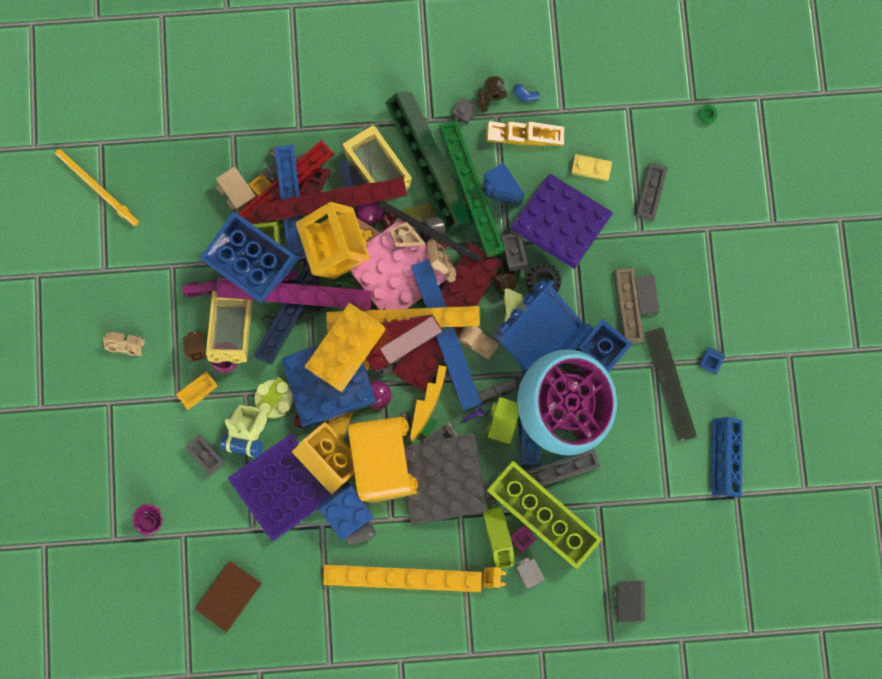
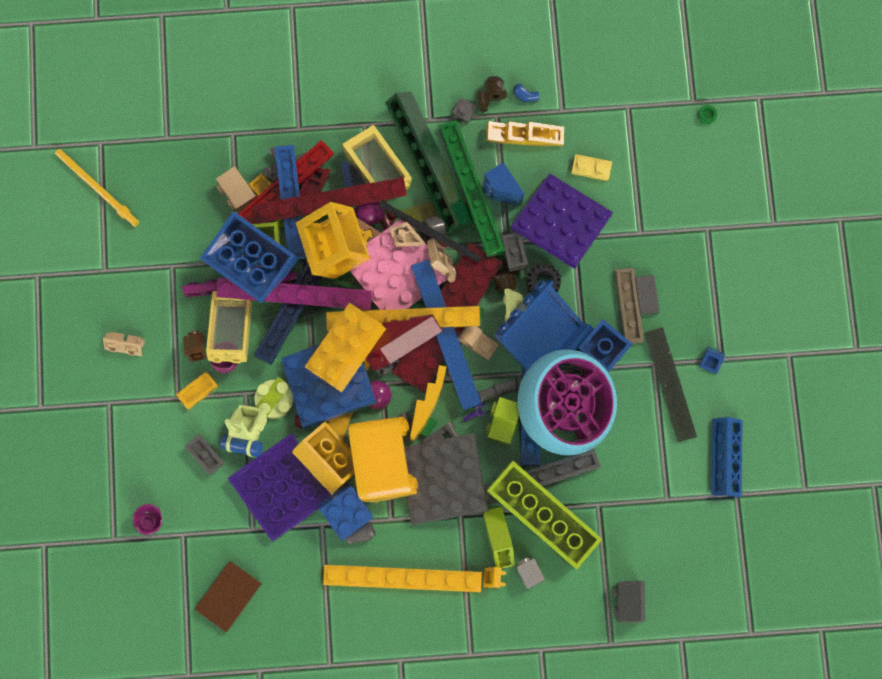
(523, 538): magenta plate -> none
(651, 192): dark grey tile -> none

